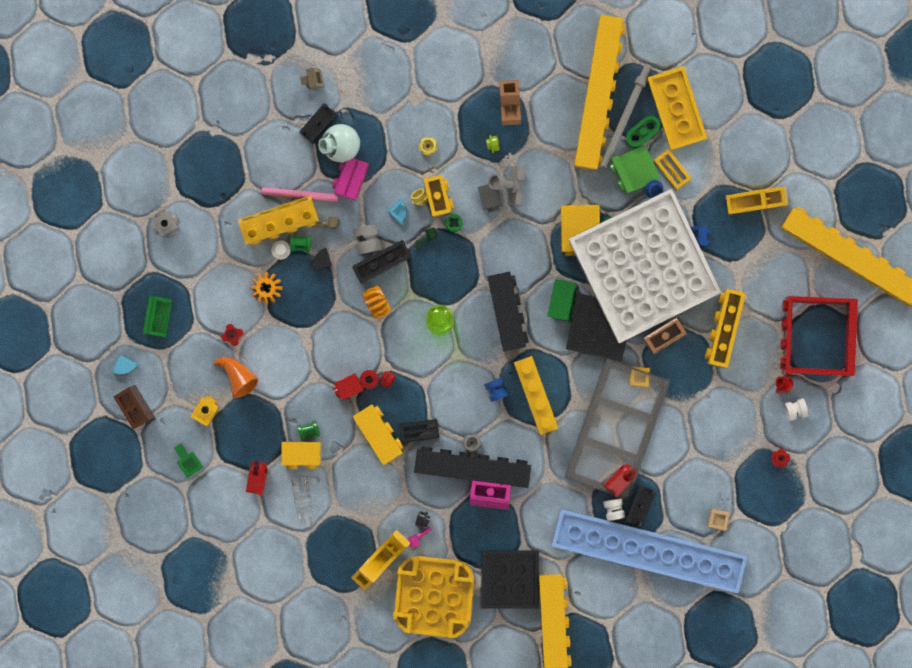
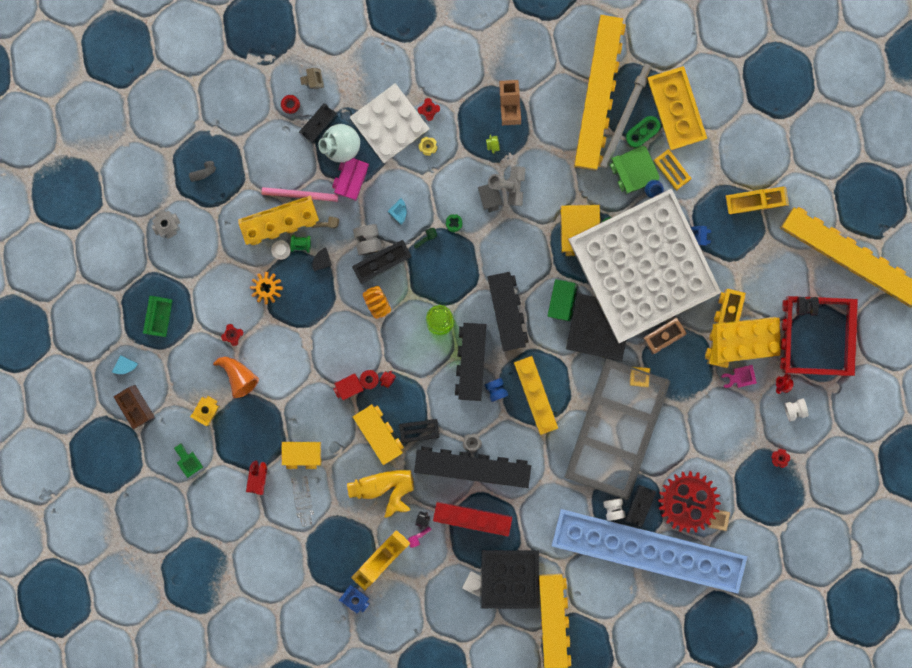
(204, 173): none -> dark grey arm
(286, 99): none -> red plate
(308, 430): green bush -> none
(351, 592): none -> blue brick
(377, 484): none -> yellow piece
(389, 123): none -> white plate
(419, 197): light yellow plate -> none
(428, 104): none -> red plate
(434, 596): yellow tile -> none
(437, 196): yellow brick -> none
(472, 361): none -> black brick
(472, 518): none -> red brick
(490, 495): dark pink brick -> none
(620, 480): red piece -> none
(694, 485): none -> red gear
(742, 377): none -> dark pink plate
(746, 339): none -> yellow plate
(807, 306): none -> black wheel

